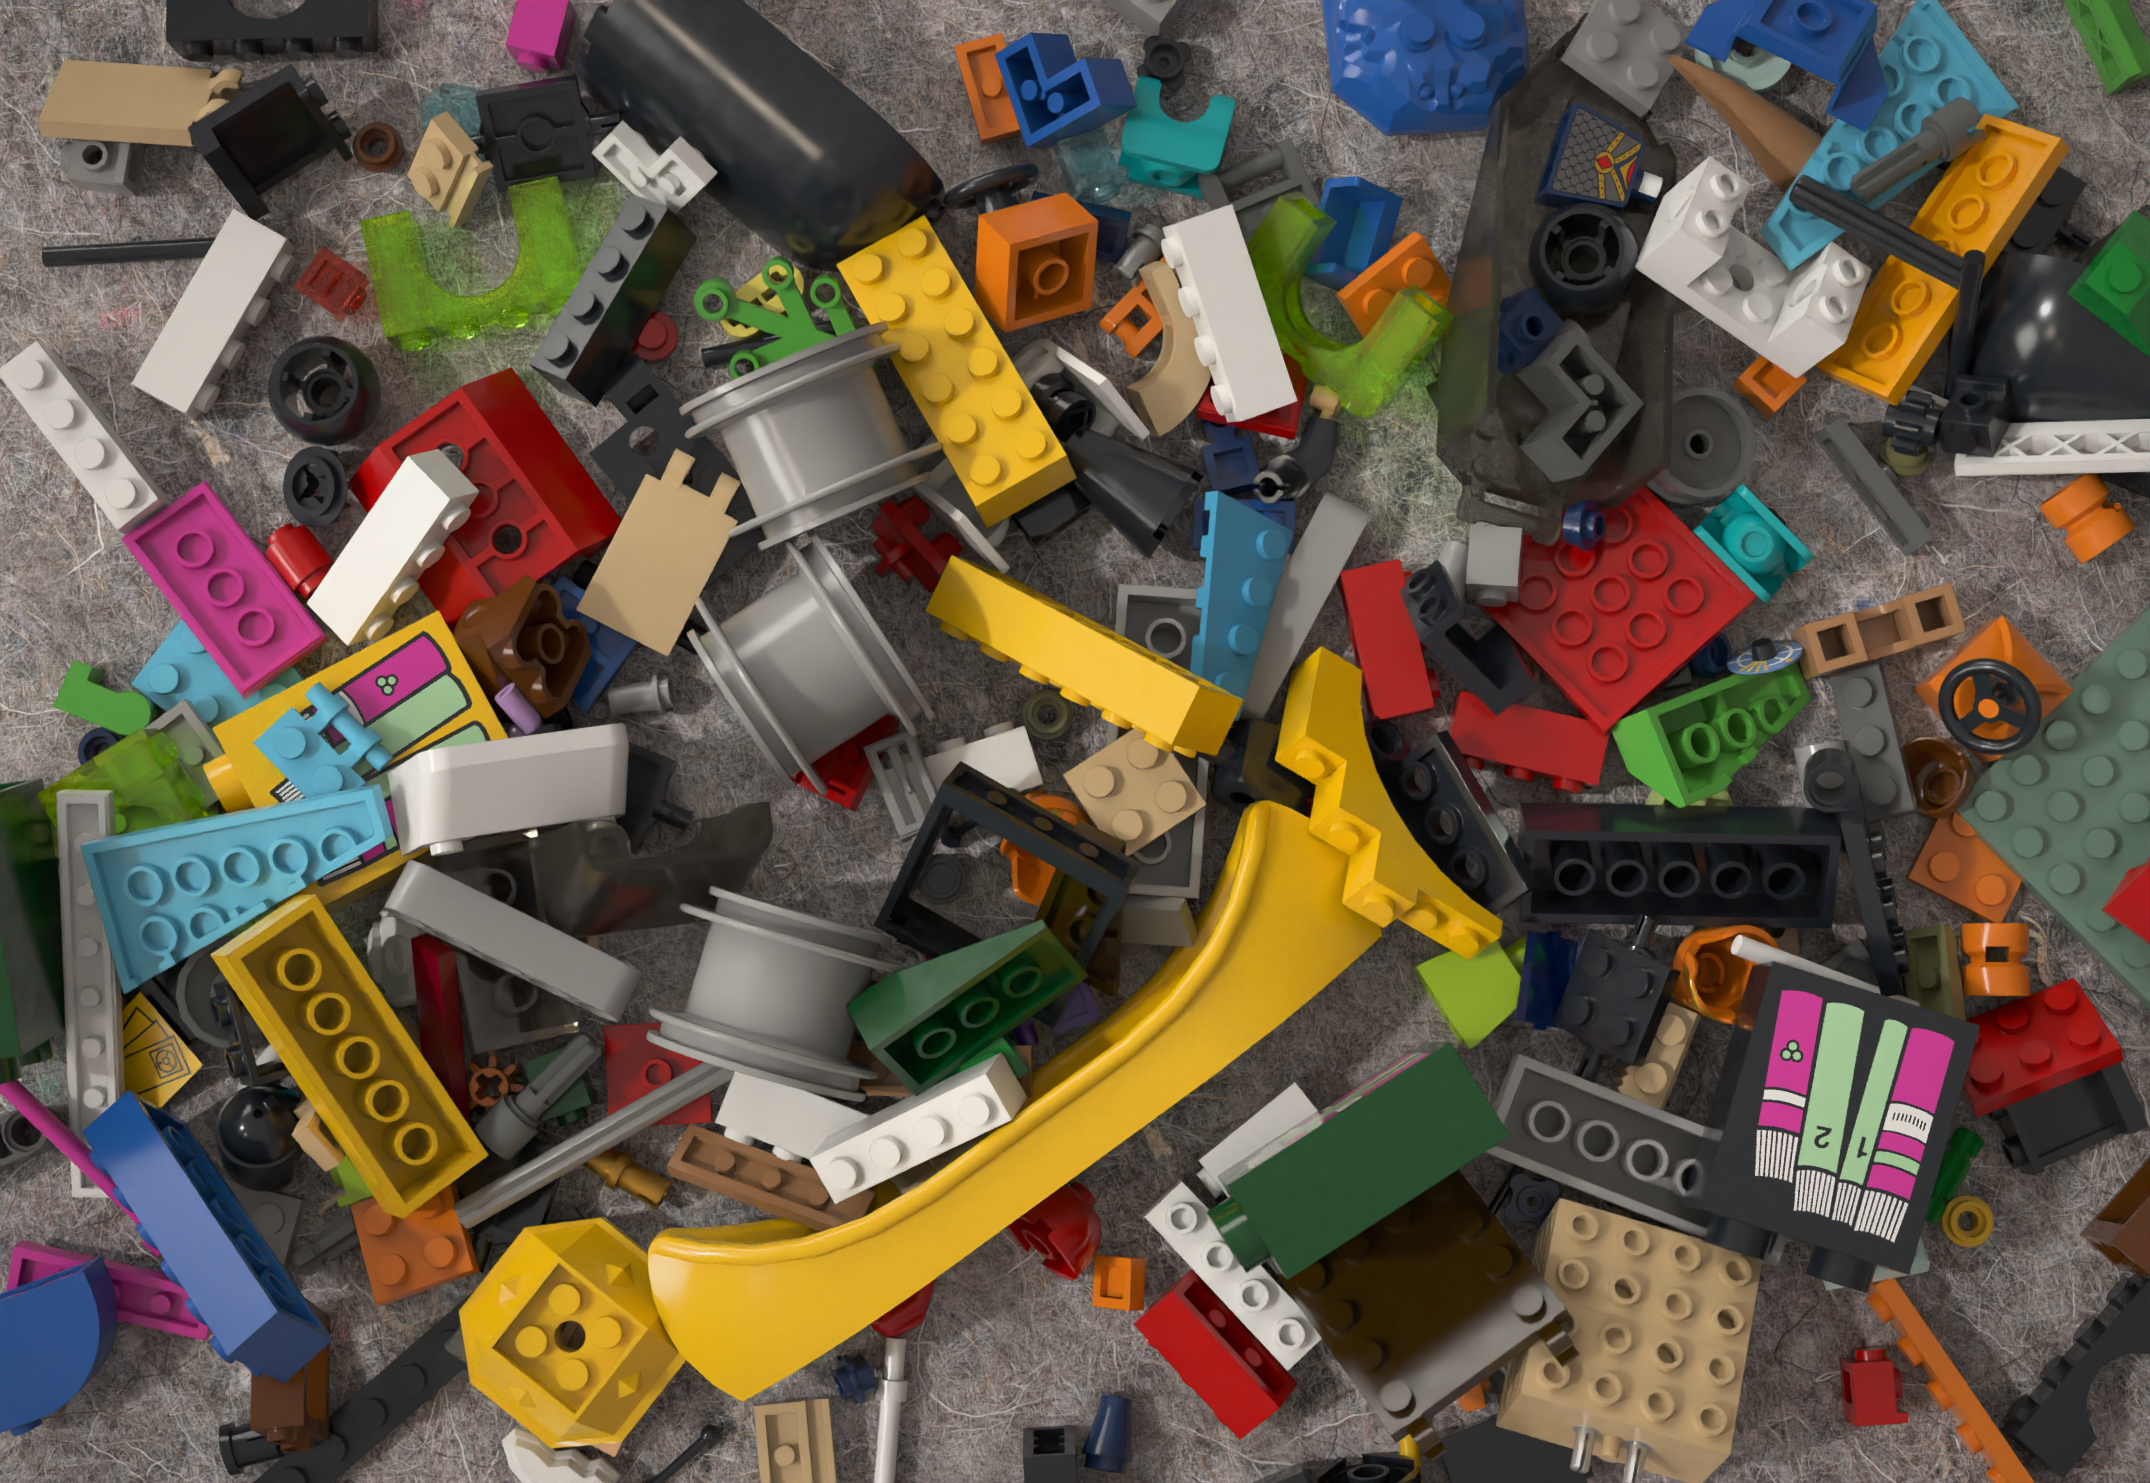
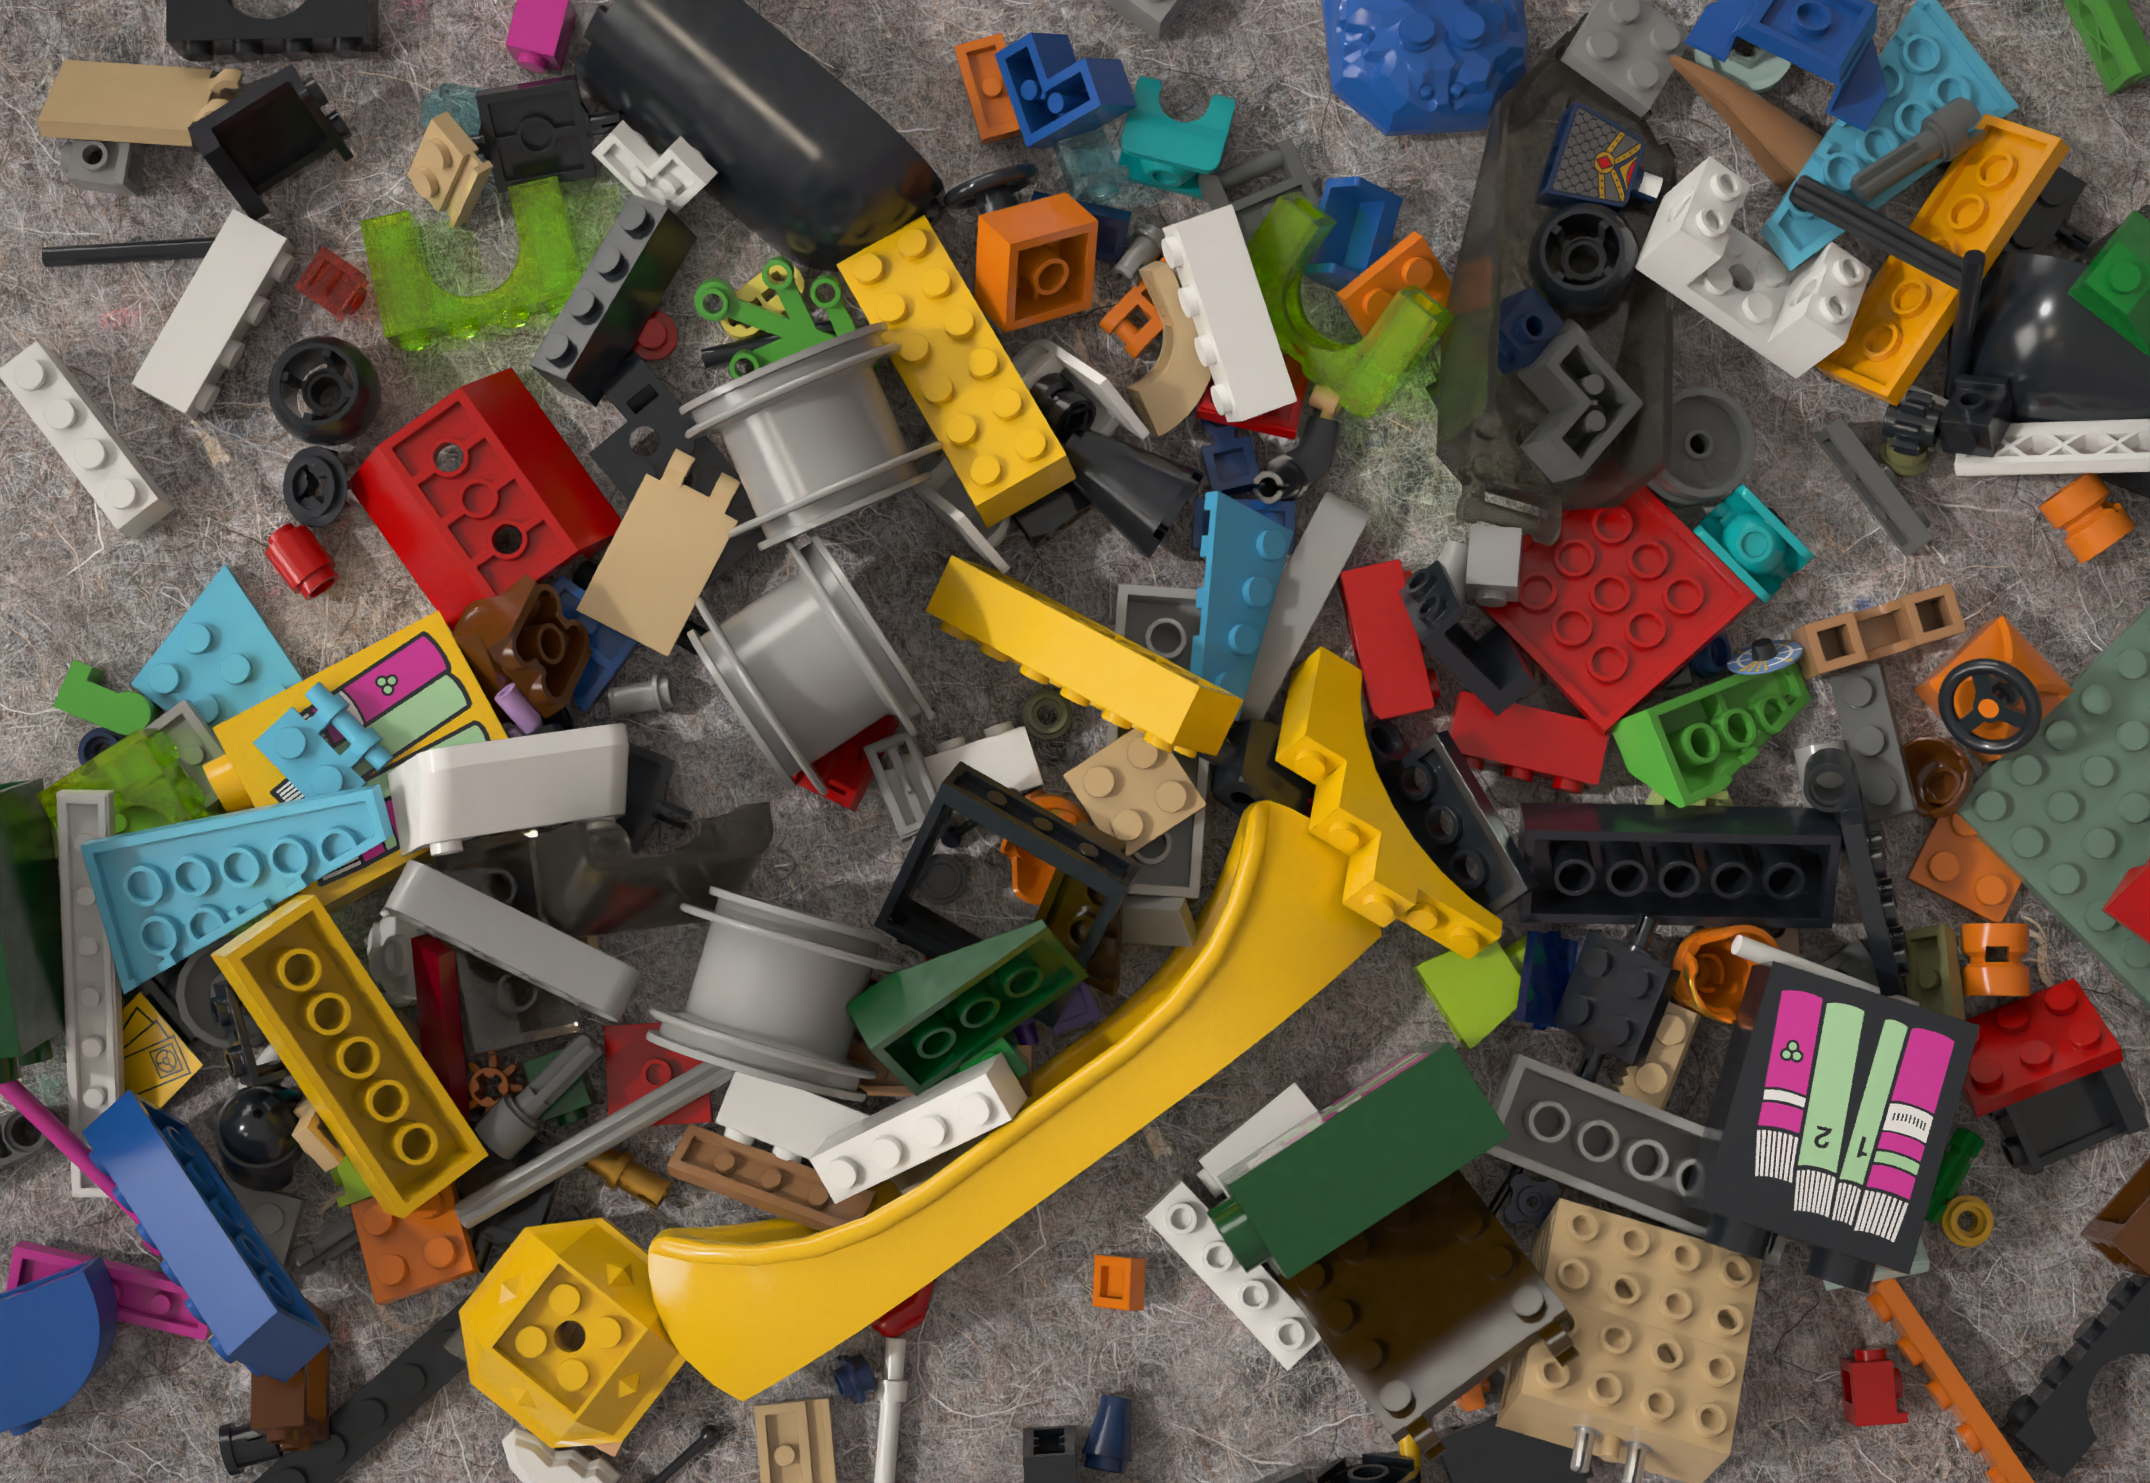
(224, 589): dark pink tile -> none
(374, 133): reddish brown plate -> none
(394, 547): white brick -> none
(906, 548): red hips -> none
(1062, 1230): red cylinder -> none
(1167, 49): black plate -> none
(1216, 1354): red brick -> none
(1584, 524): dark blue plate -> none
(1768, 386): orange plate -> none

